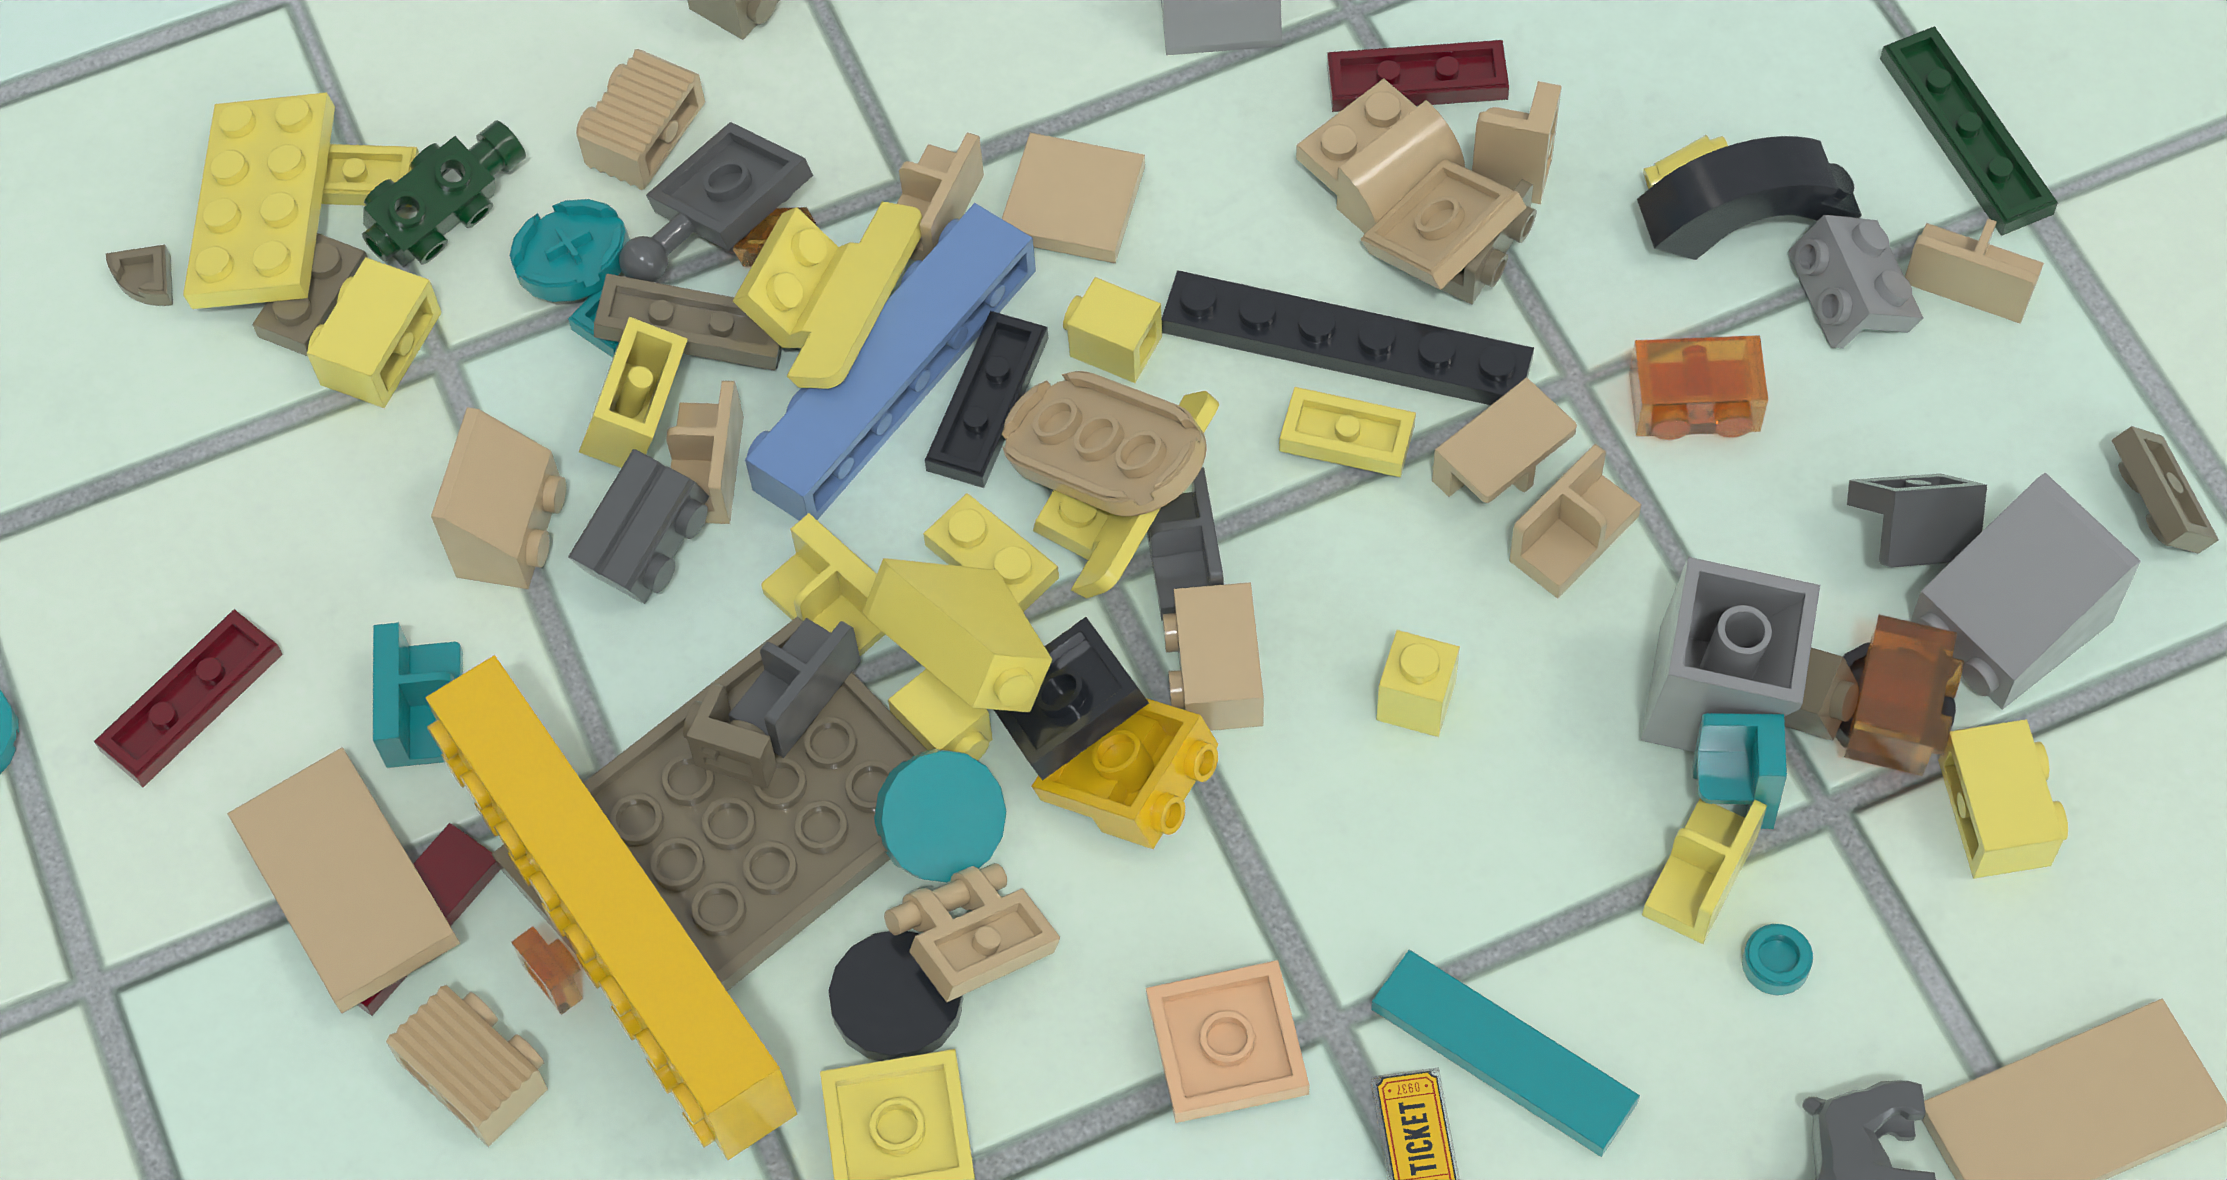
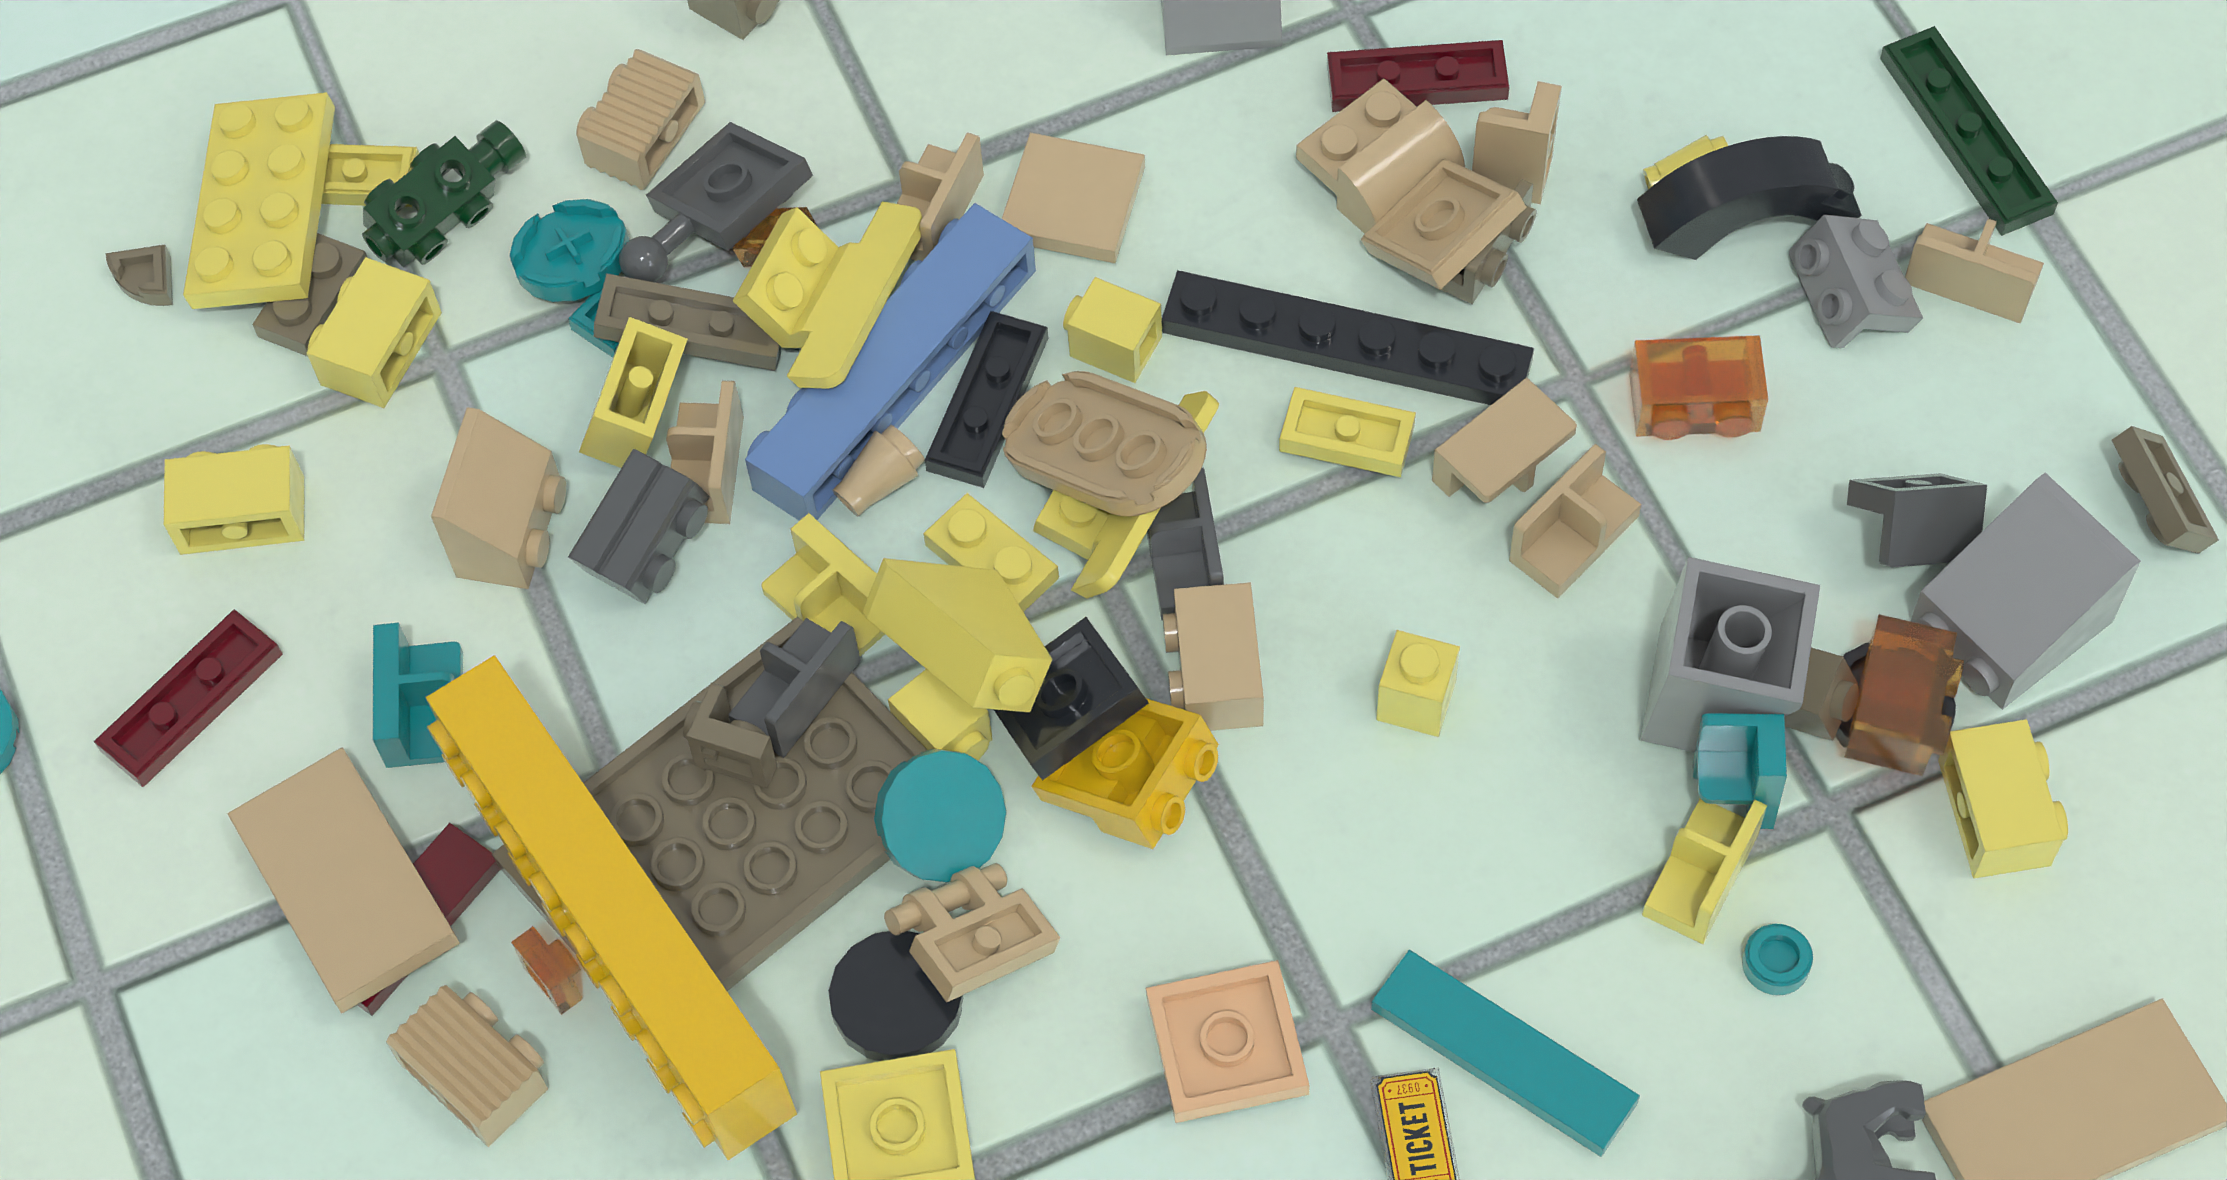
(234, 499): none -> light yellow brick
(880, 469): none -> tan cone

